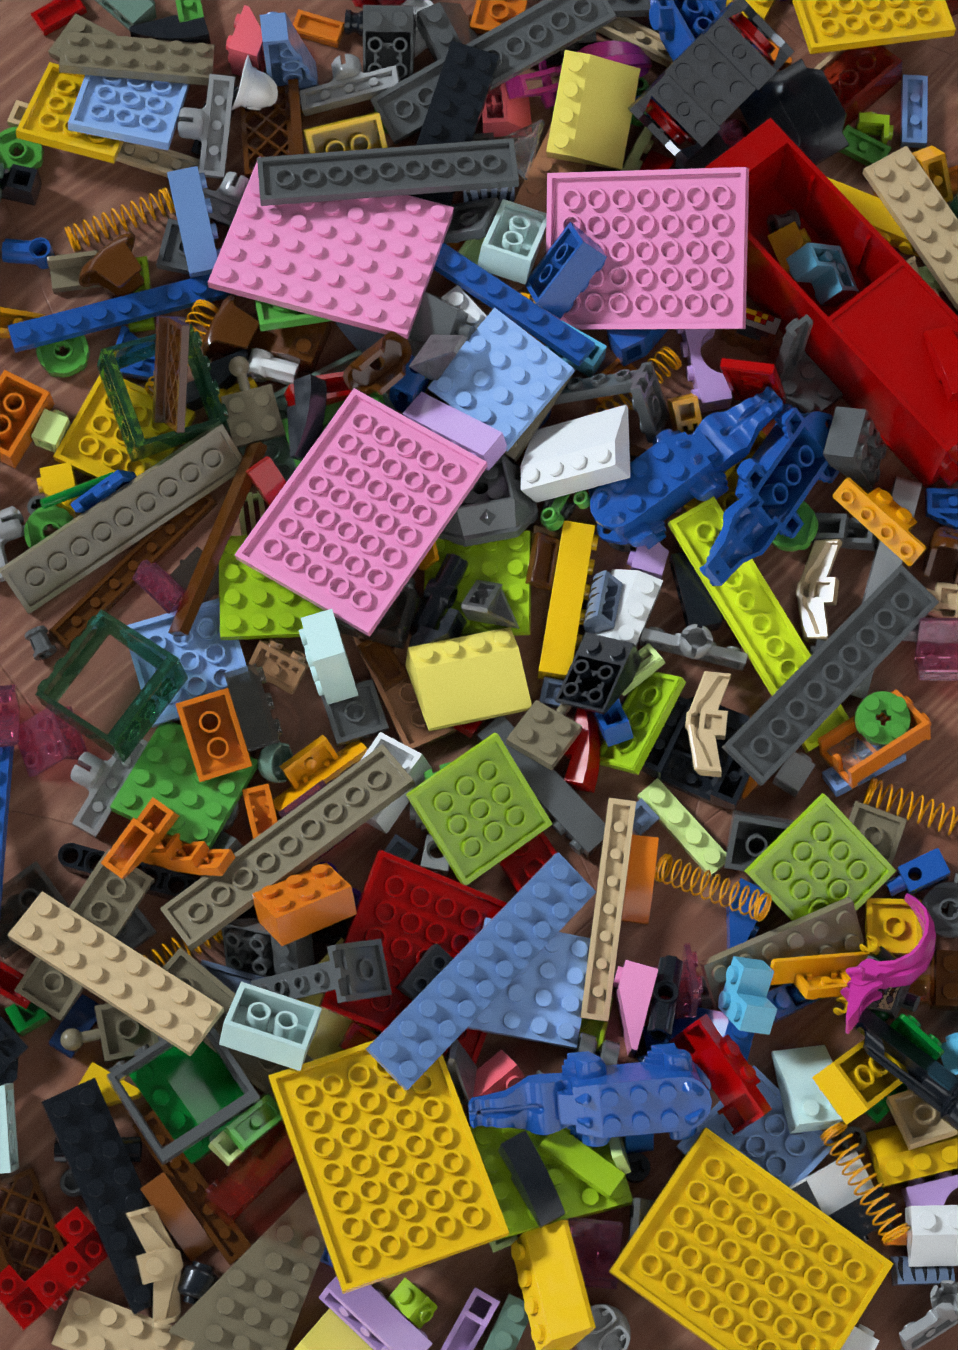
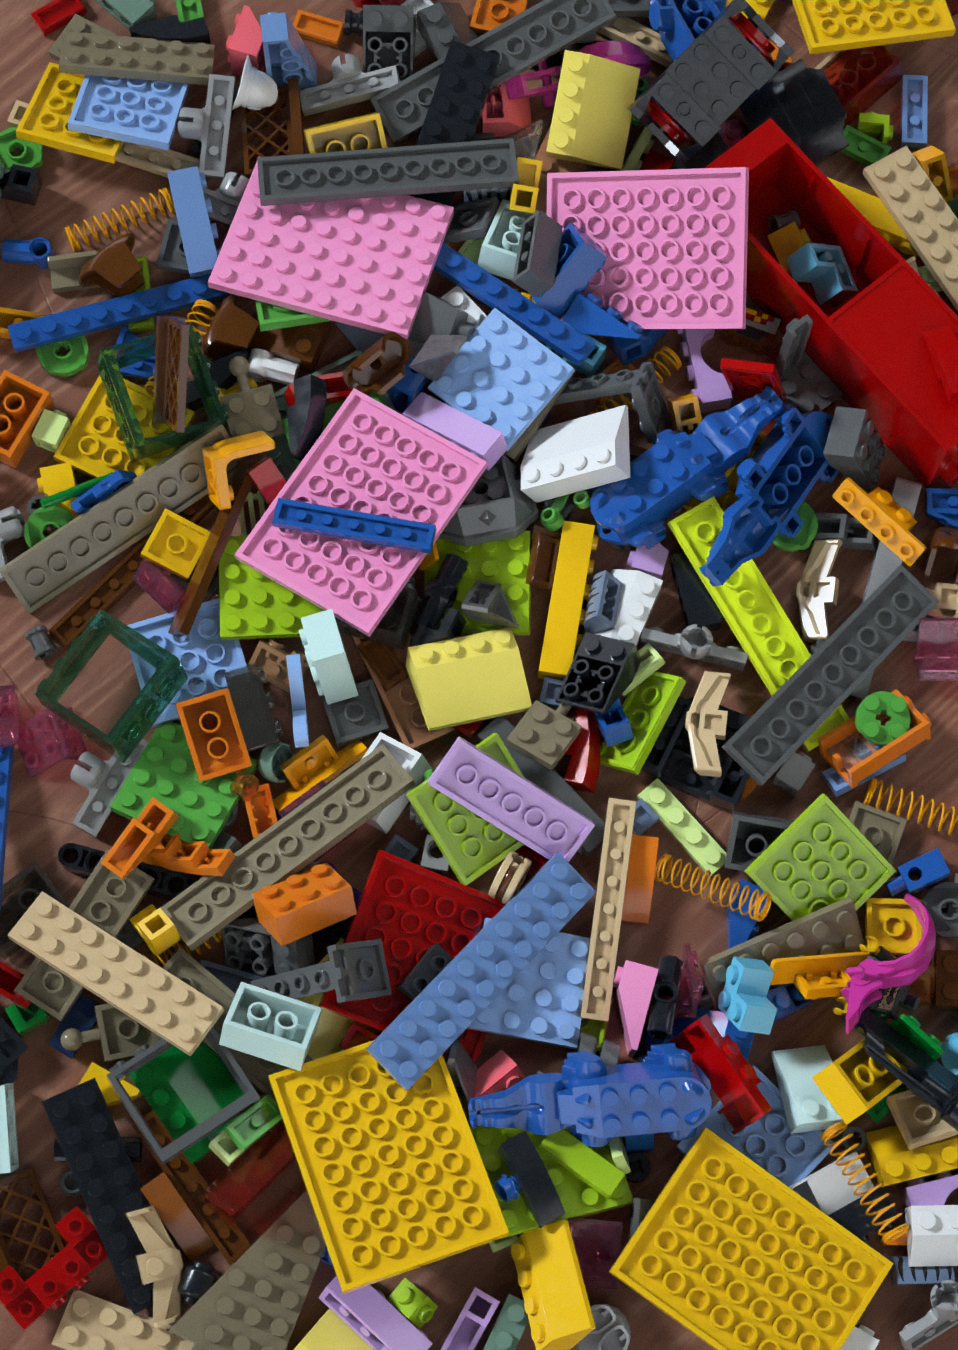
(155, 929): none -> yellow brick
(175, 544): none -> yellow plate
(221, 453): none -> light orange piece
(252, 785): none -> clear orange plate
(298, 701): none -> light blue beam
(354, 525): none -> blue plate
(507, 1188): none -> blue plate
(509, 877): none -> tan head
(510, 801): none -> lavender plate
(525, 194): none -> yellow brick
(537, 254): none -> dark grey brick
(593, 318): none -> blue slope

